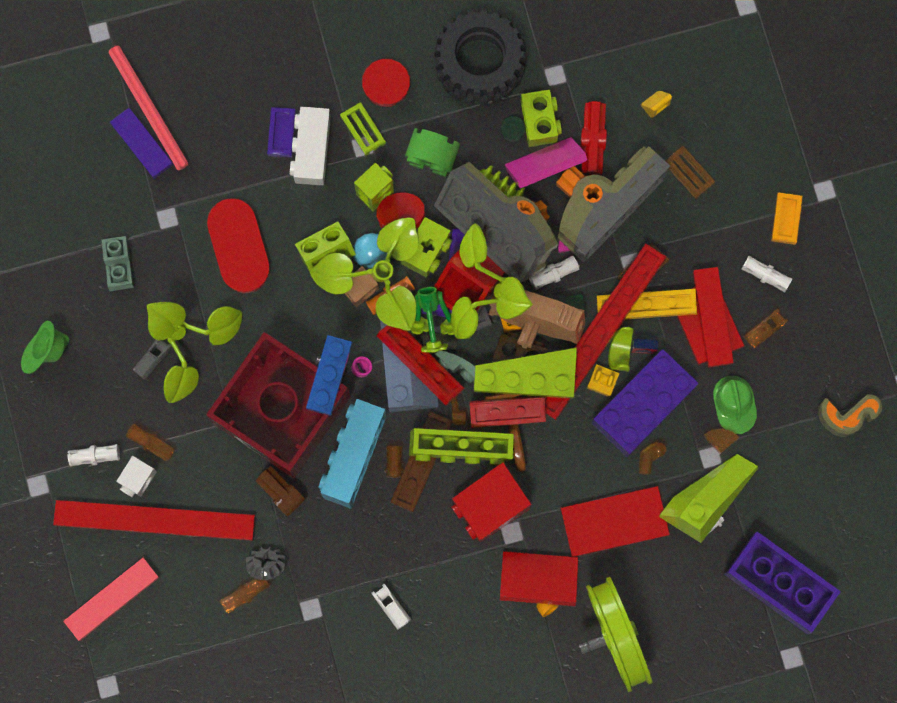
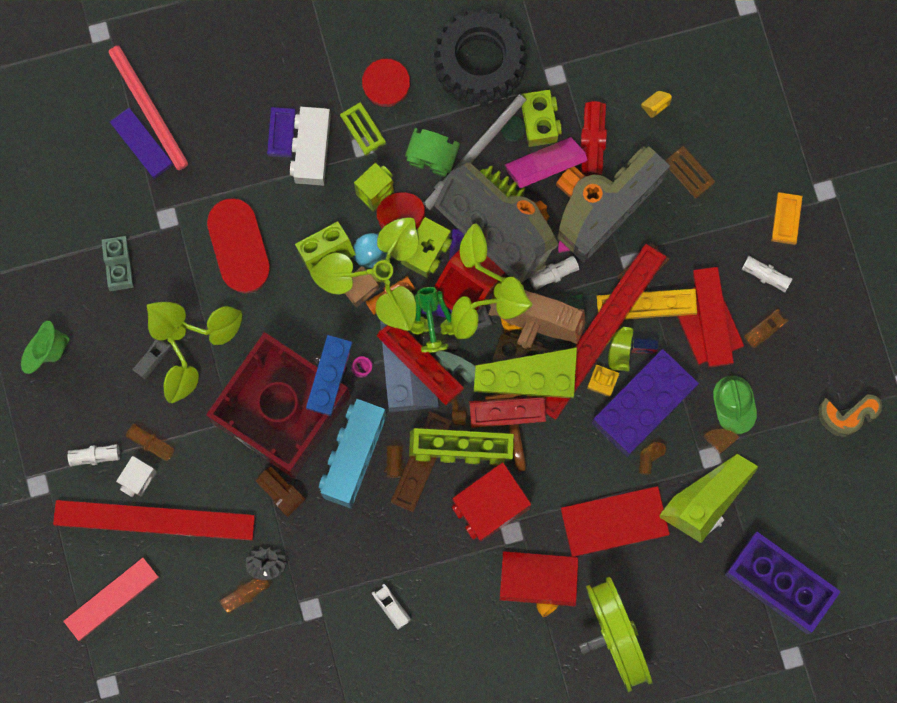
(480, 145): none -> light grey bar

